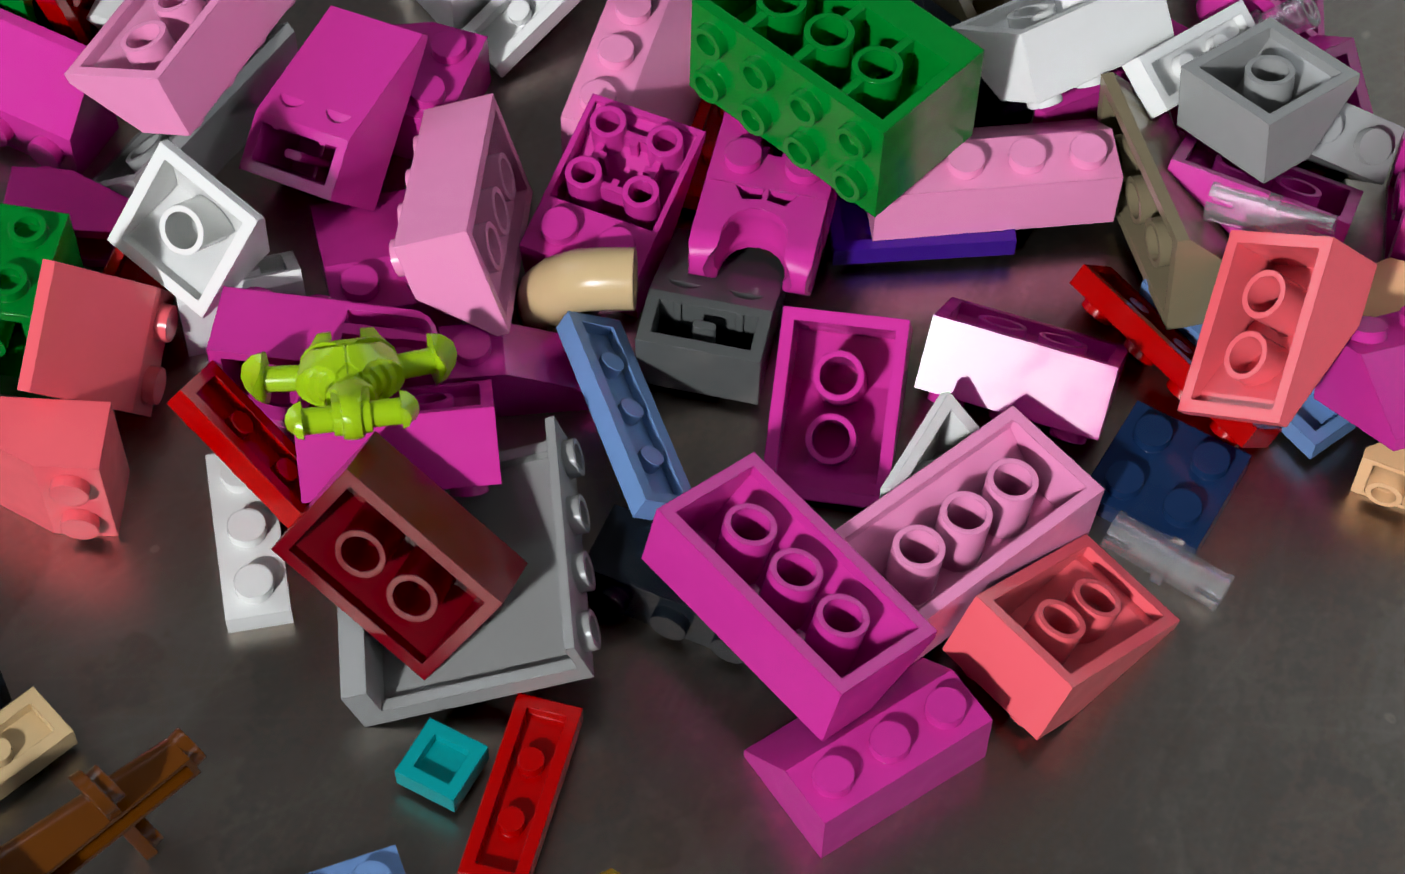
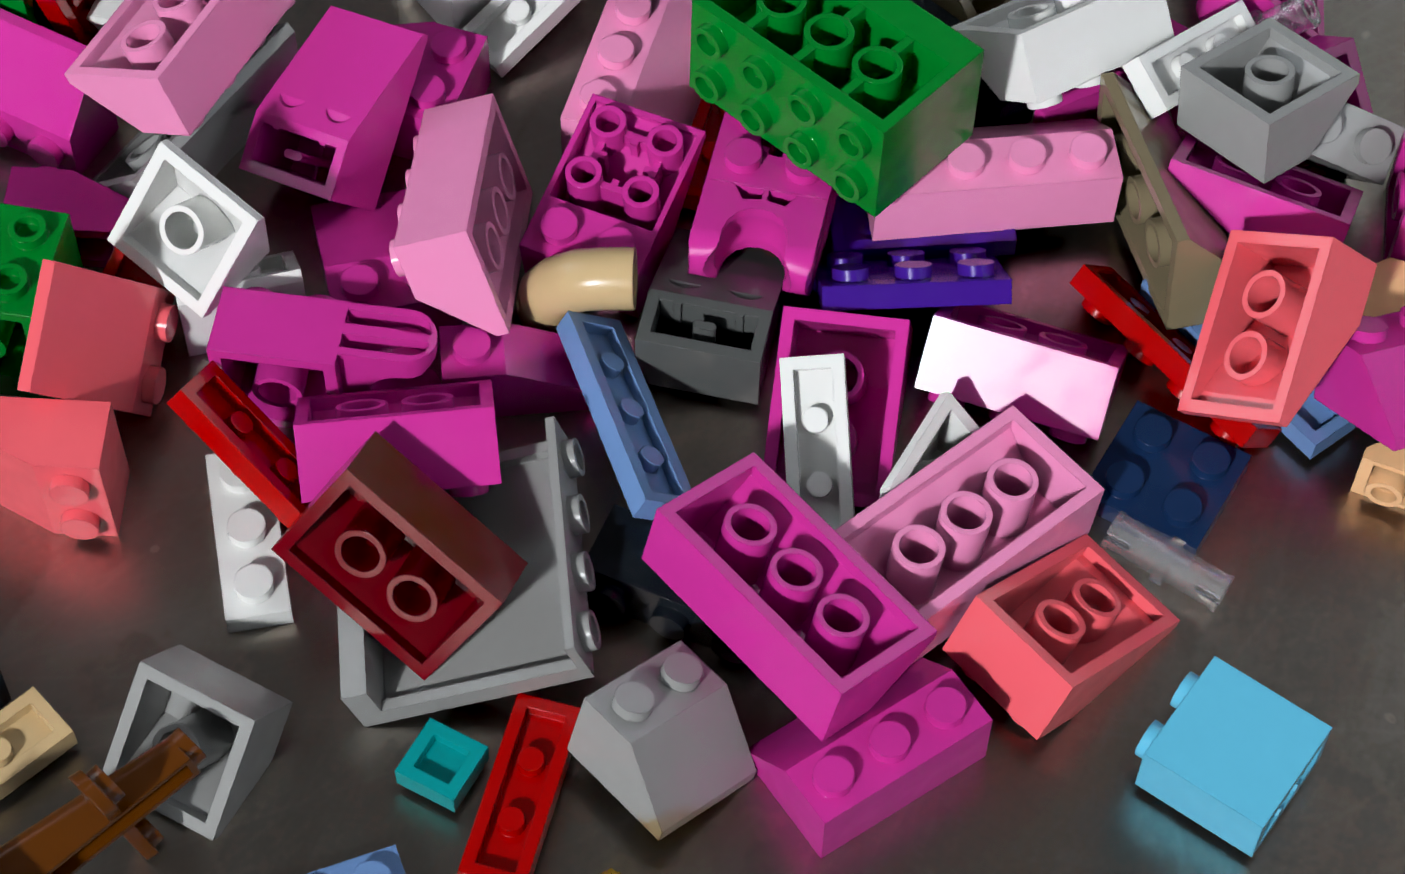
(221, 713): none -> light grey slope
(350, 382): lime piece -> none
(664, 740): none -> light grey slope
(818, 434): none -> white plate
(911, 280): none -> dark purple plate
(1230, 754): none -> medium azure brick
(1264, 214): clear pin -> none

